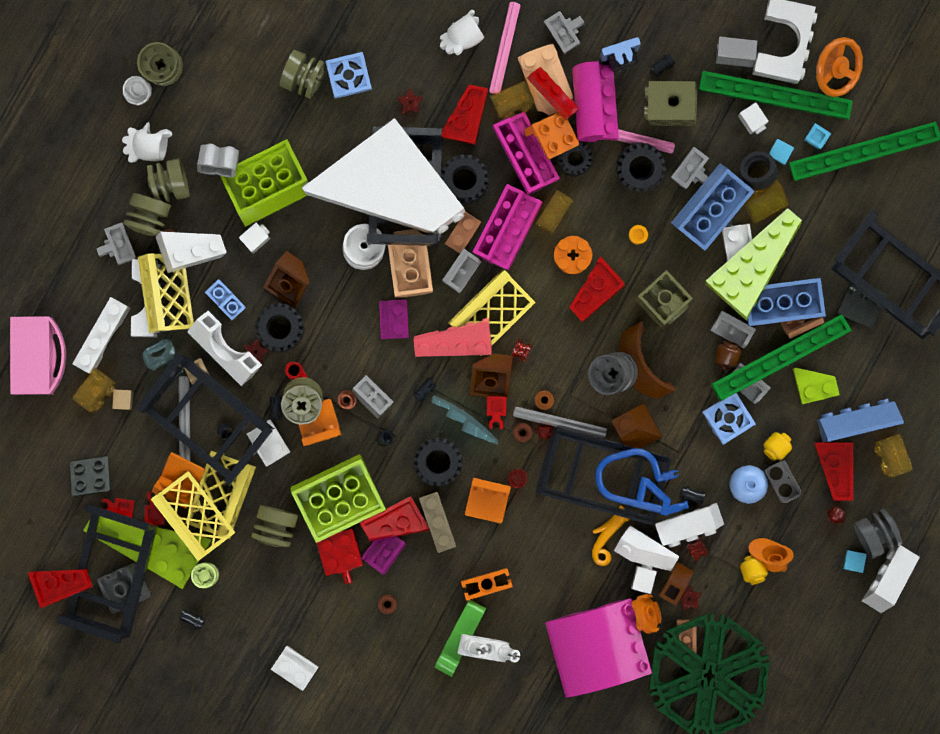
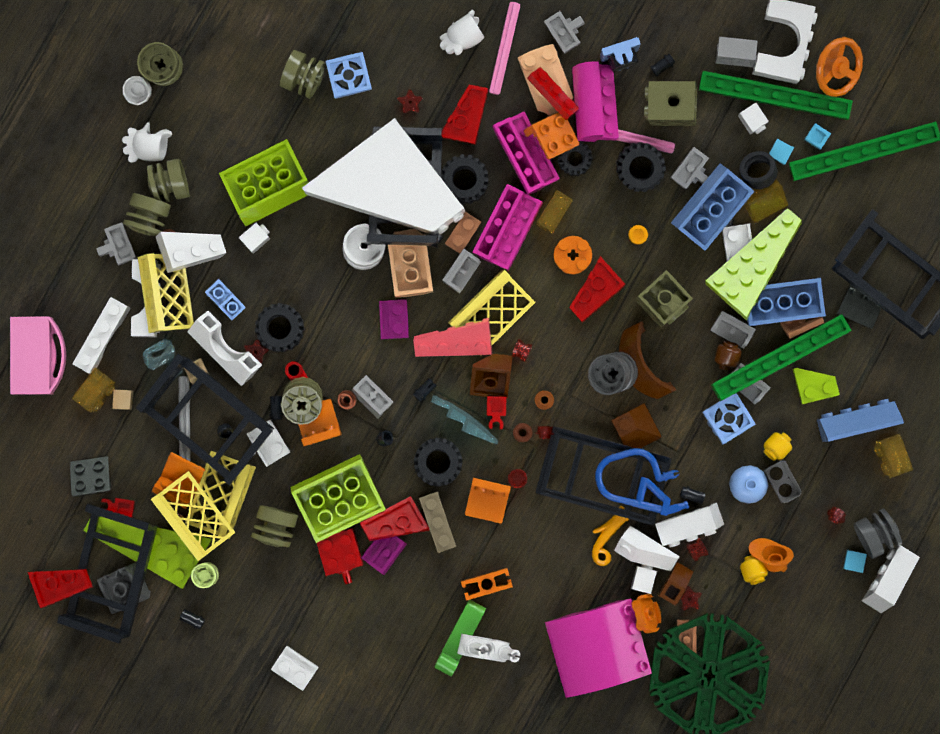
(152, 514): red plate -> none
(218, 160): light grey brick -> none
(288, 280): reddish brown slope -> none
(382, 608): copper plate -> none
(512, 100): clear yellow brick -> none
(560, 422): light grey axle -> none
(838, 468): red wing -> none

